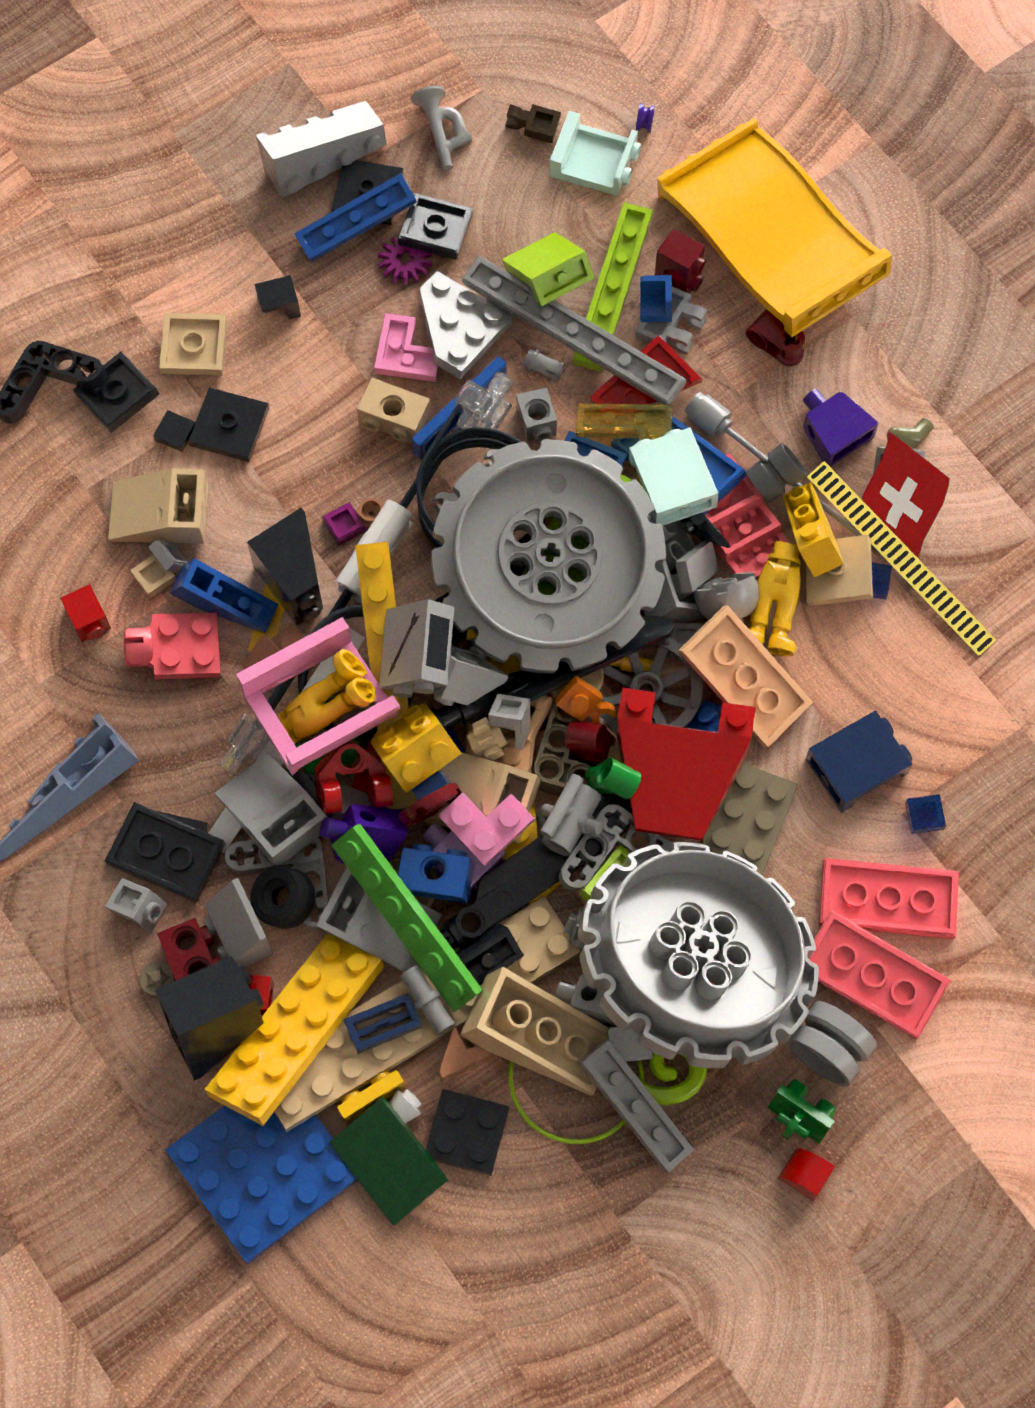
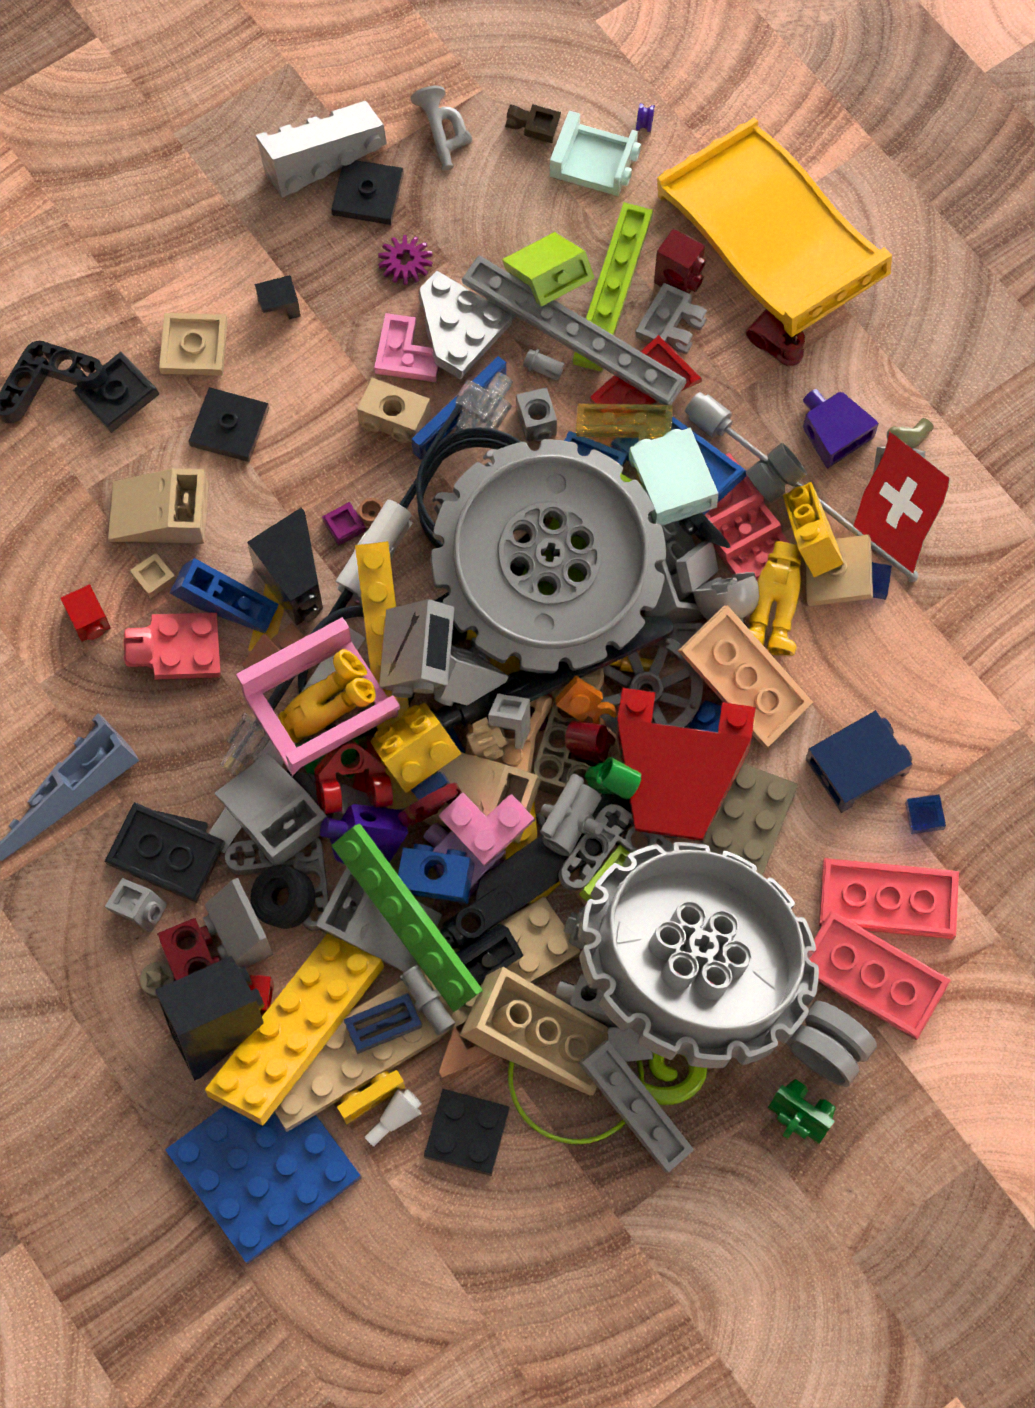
(168, 555): light grey tile -> none
(174, 431): black tile -> none
(355, 217): blue plate -> none
(388, 1161): dark green tile -> none
(435, 226): plate -> none
(656, 298): blue panel -> none
(806, 1172): red brick -> none
(902, 558): light yellow sticker -> none

